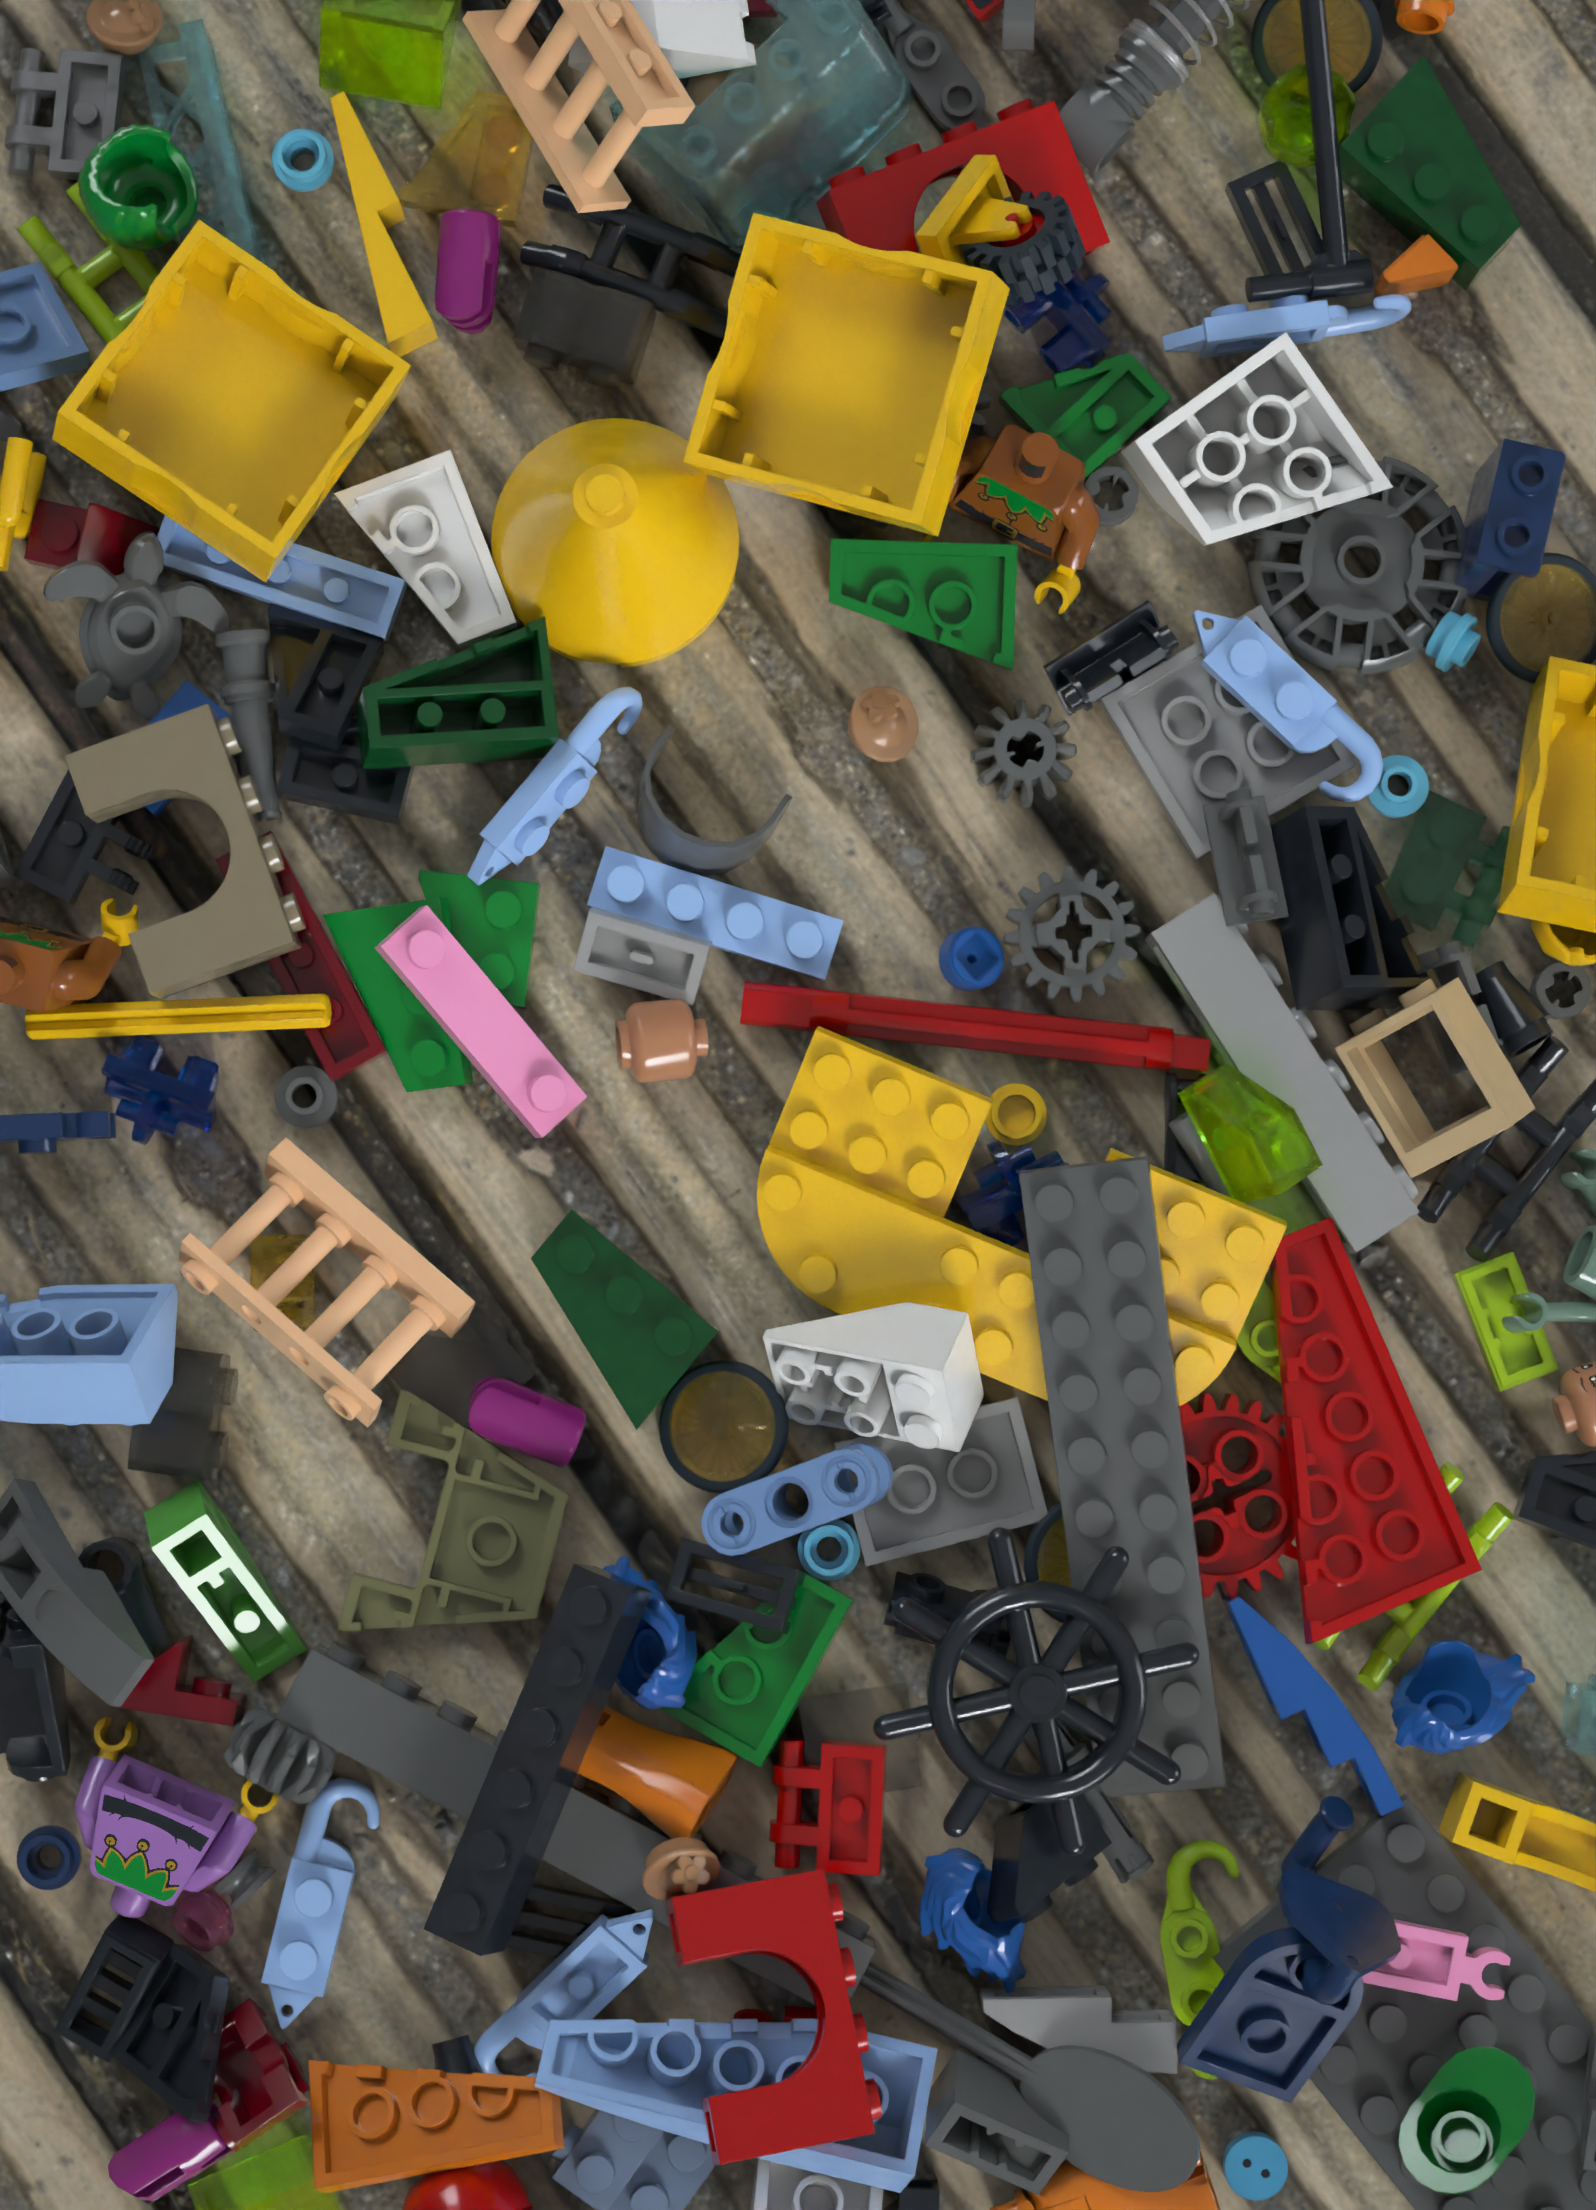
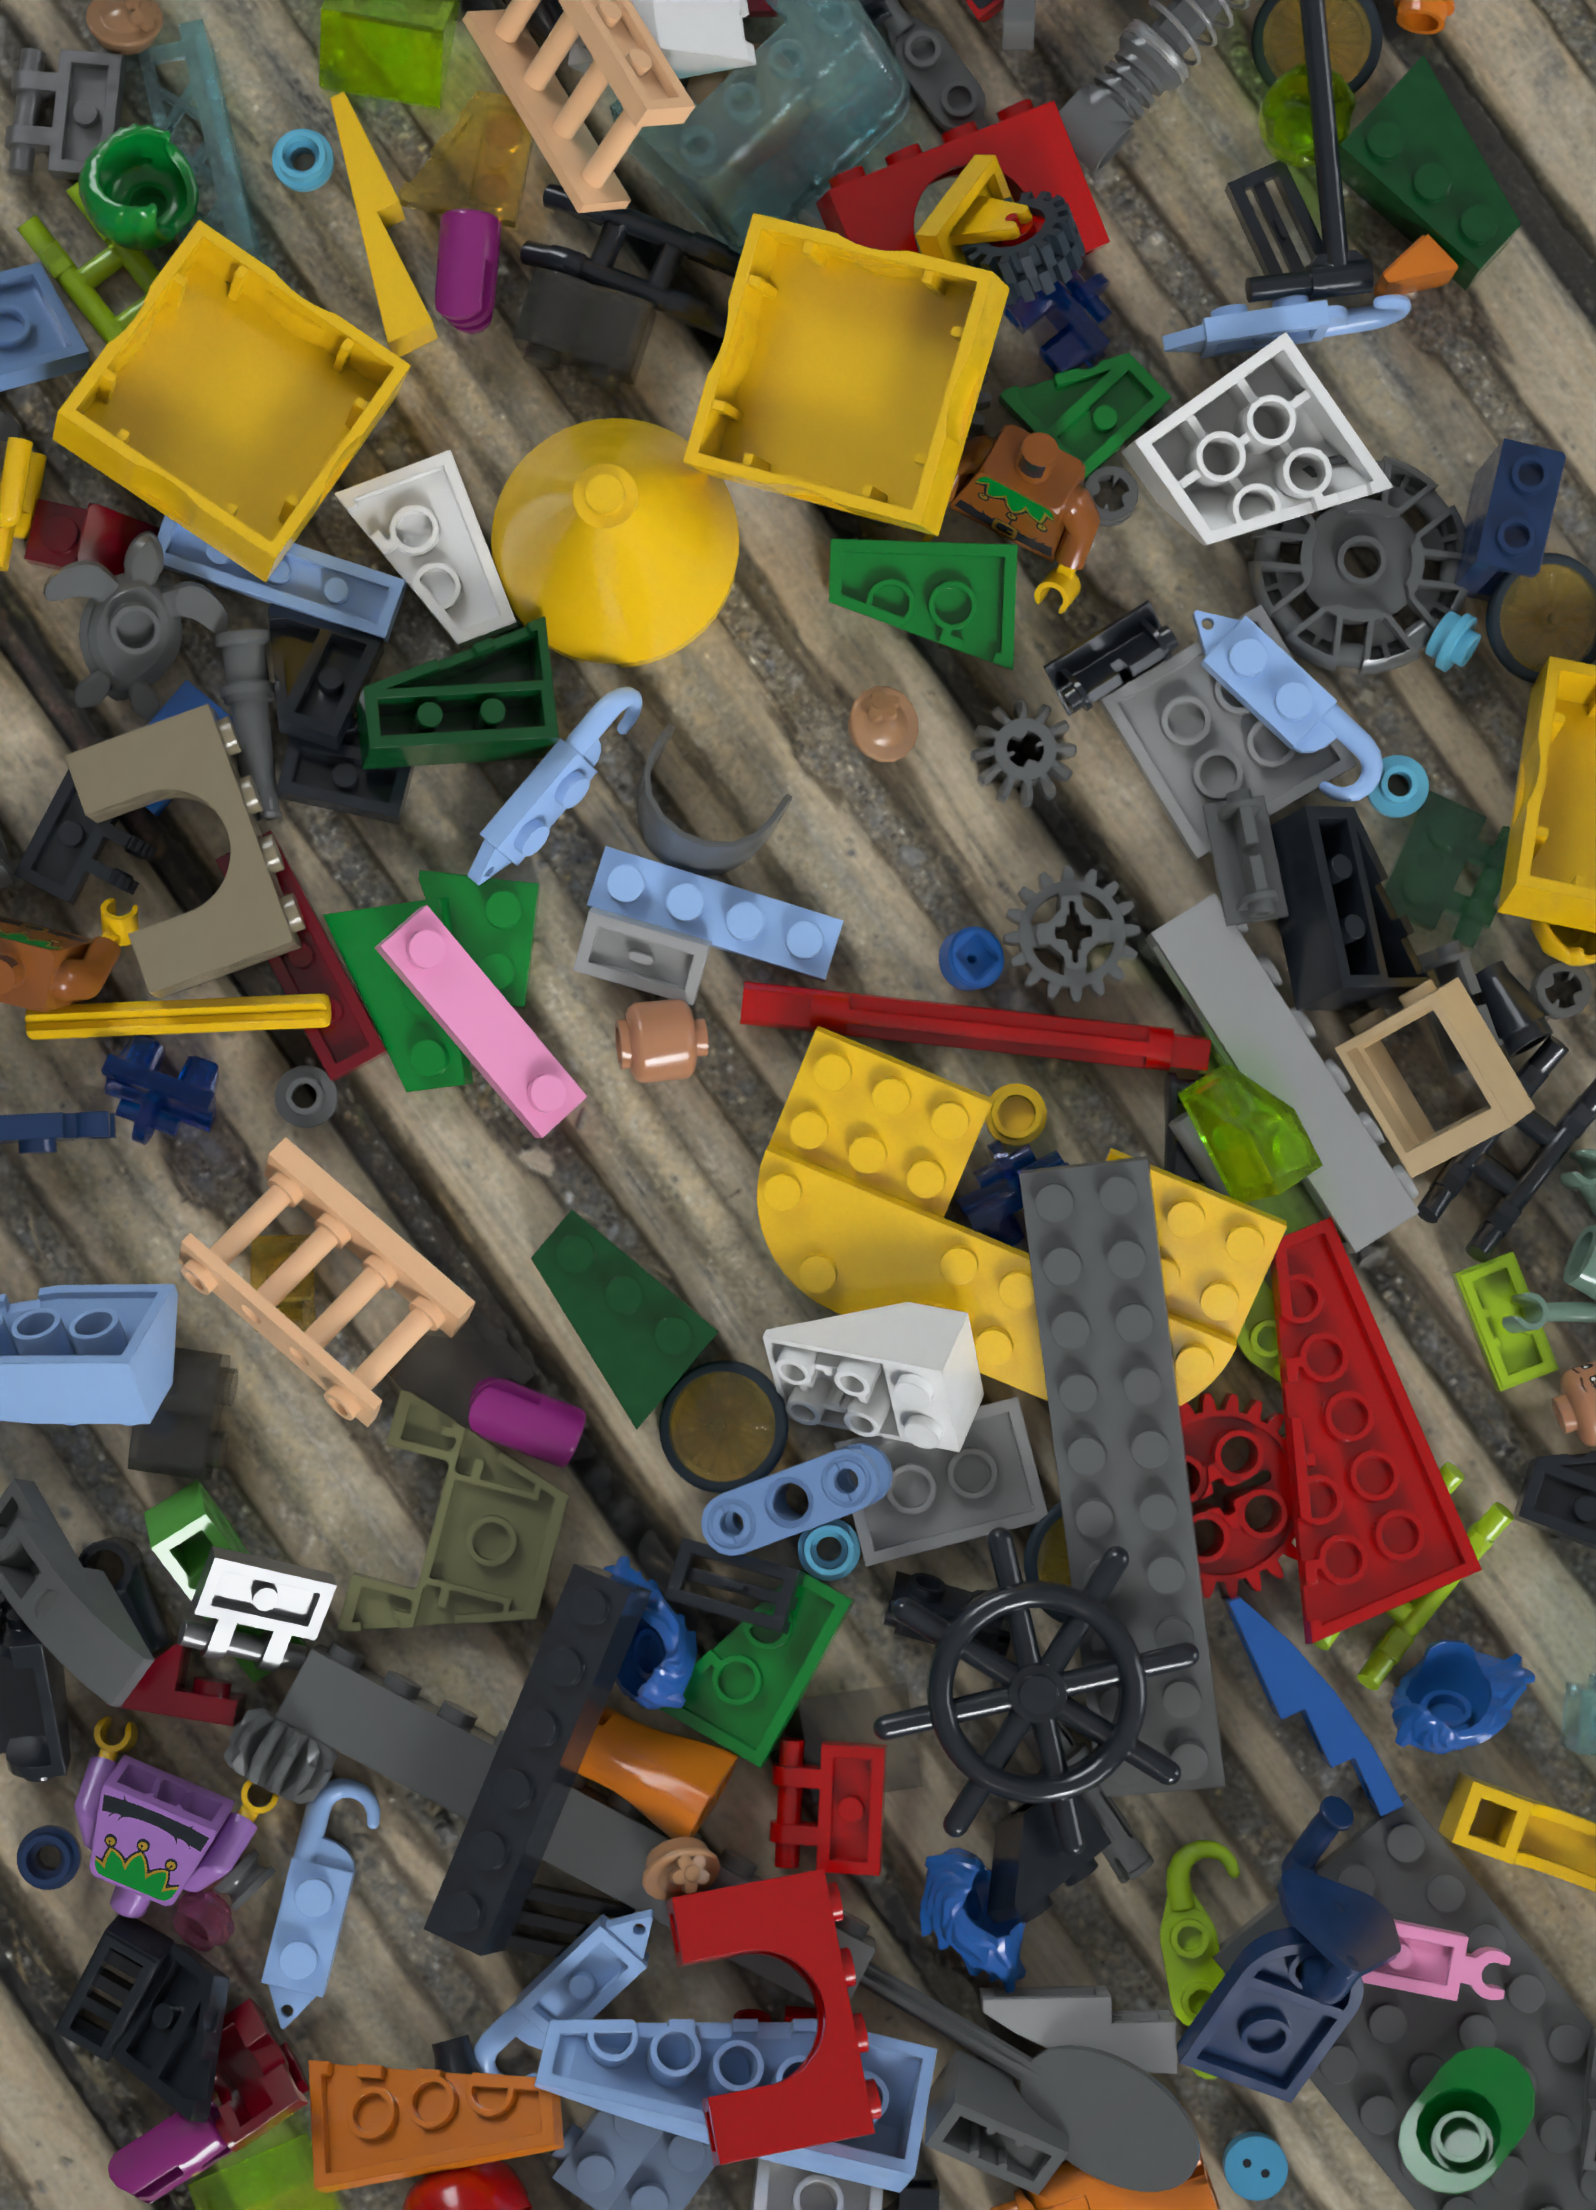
(262, 1595): none -> plate

